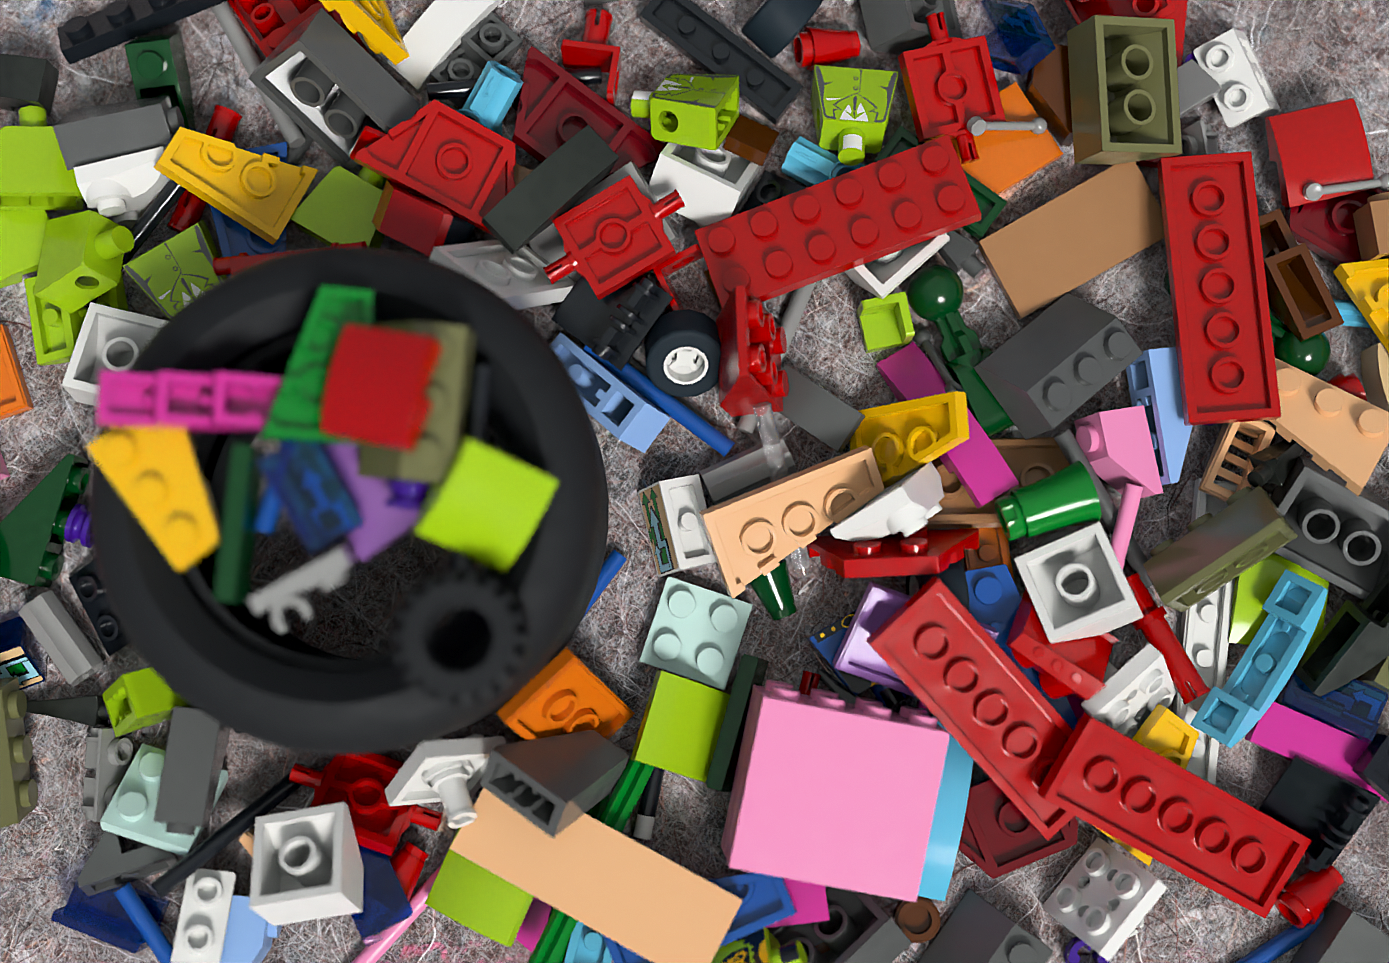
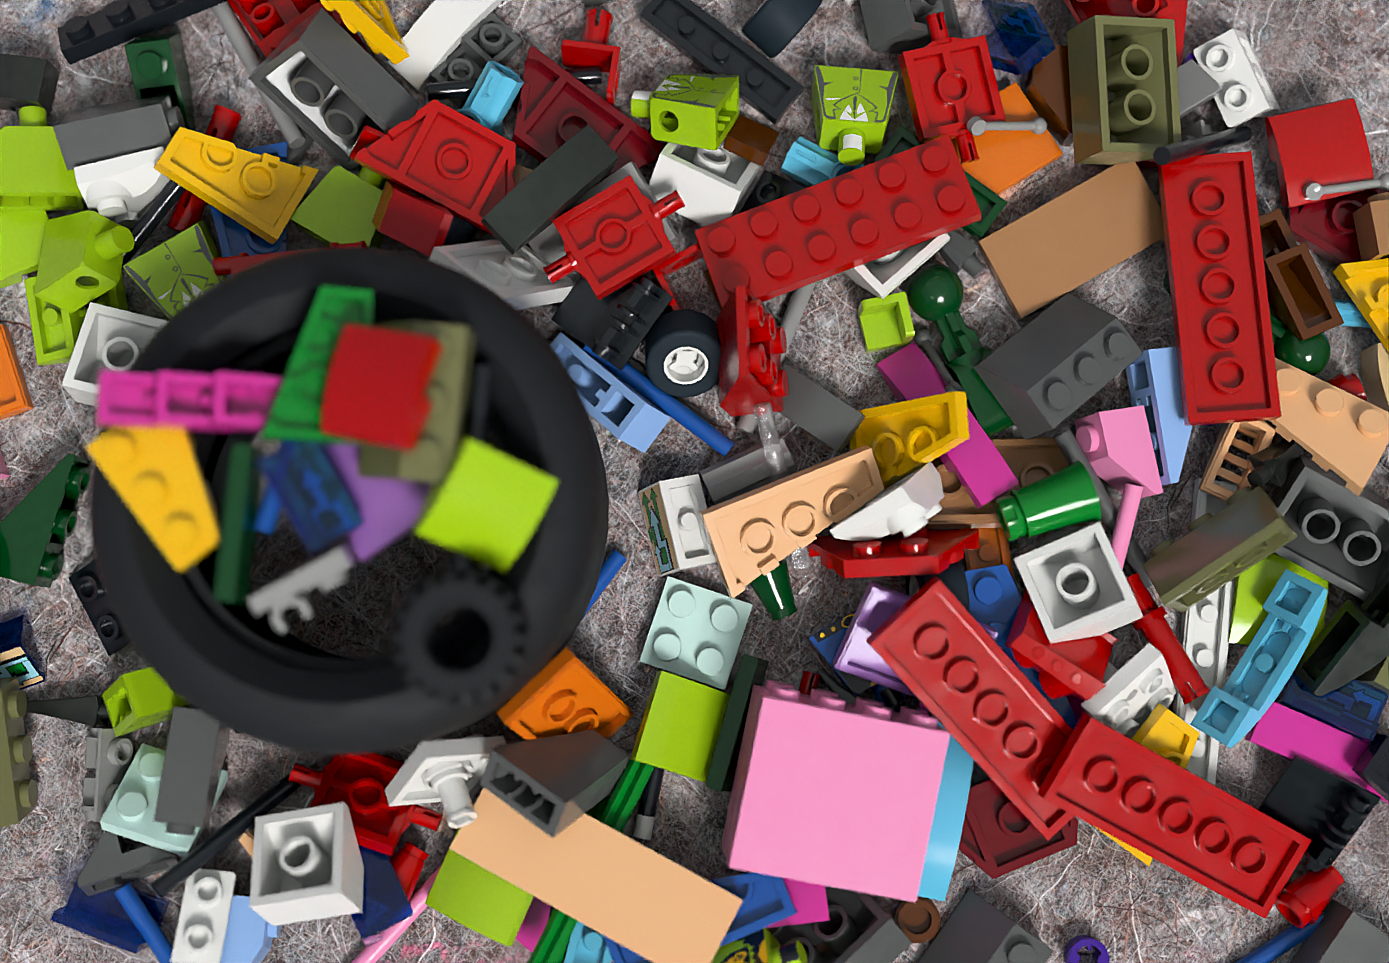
(61, 638): light grey axle -> none
(78, 526): dark purple bush -> none
(407, 494): dark purple bush -> none
(824, 46): red cone -> none
(1110, 904): white plate -> none
(1201, 145): none -> black bar

